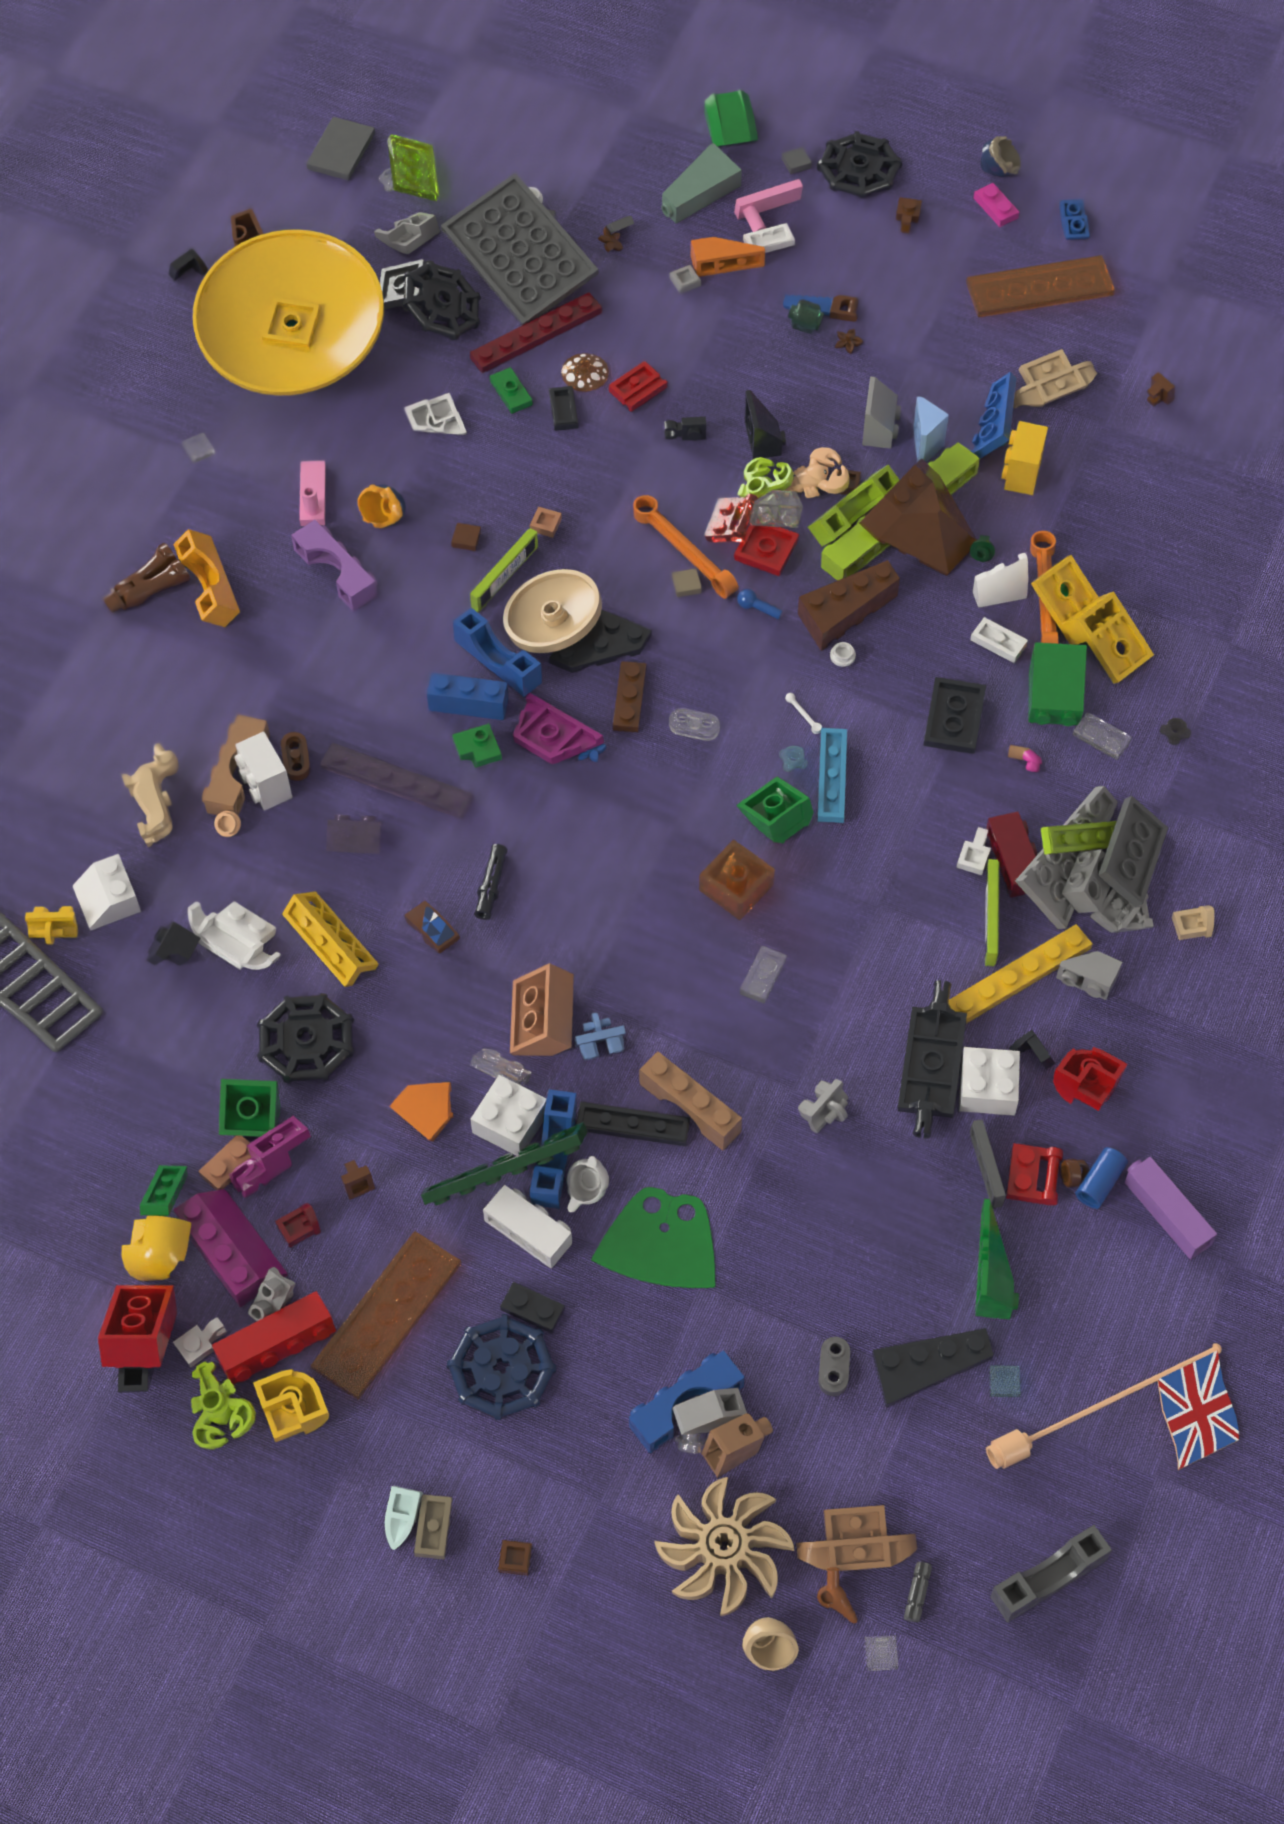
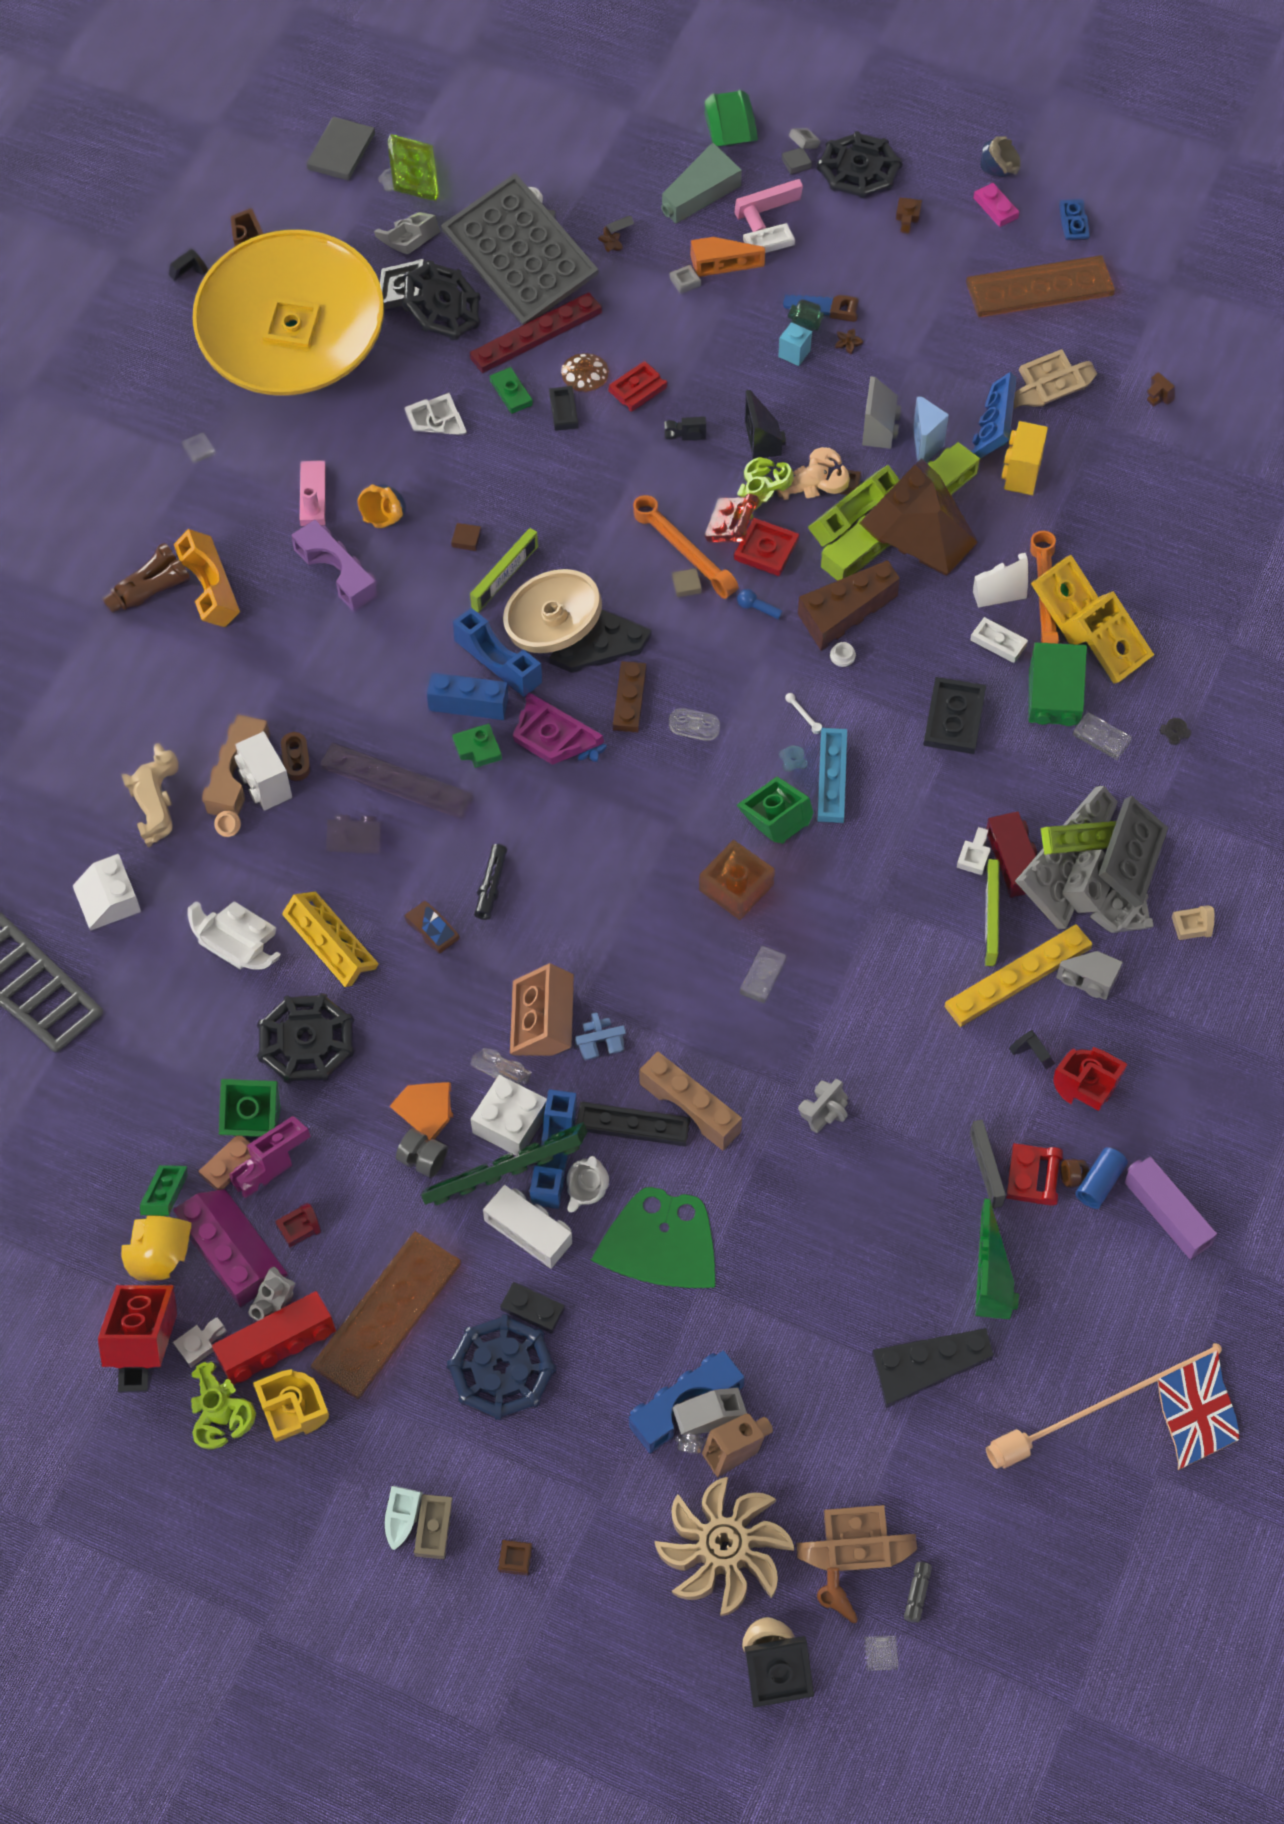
(51, 924): yellow hips -> none
(172, 944): black brick -> none
(357, 1180): reddish brown tile -> none
(419, 1152): none -> dark grey wheel
(546, 521): nougat plate -> none
(777, 509): clear slope -> none
(779, 1671): none -> black tile
(795, 344): none -> medium azure brick
(804, 138): none -> light grey tile
(834, 1365): flat silver plate -> none
(932, 1061): black plate -> none
(982, 549): dark green plate -> none
(989, 1081): white brick -> none
(1004, 1381): clear light blue tile -> none
(1026, 754): arm -> none
(1065, 1566): dark grey arch -> none

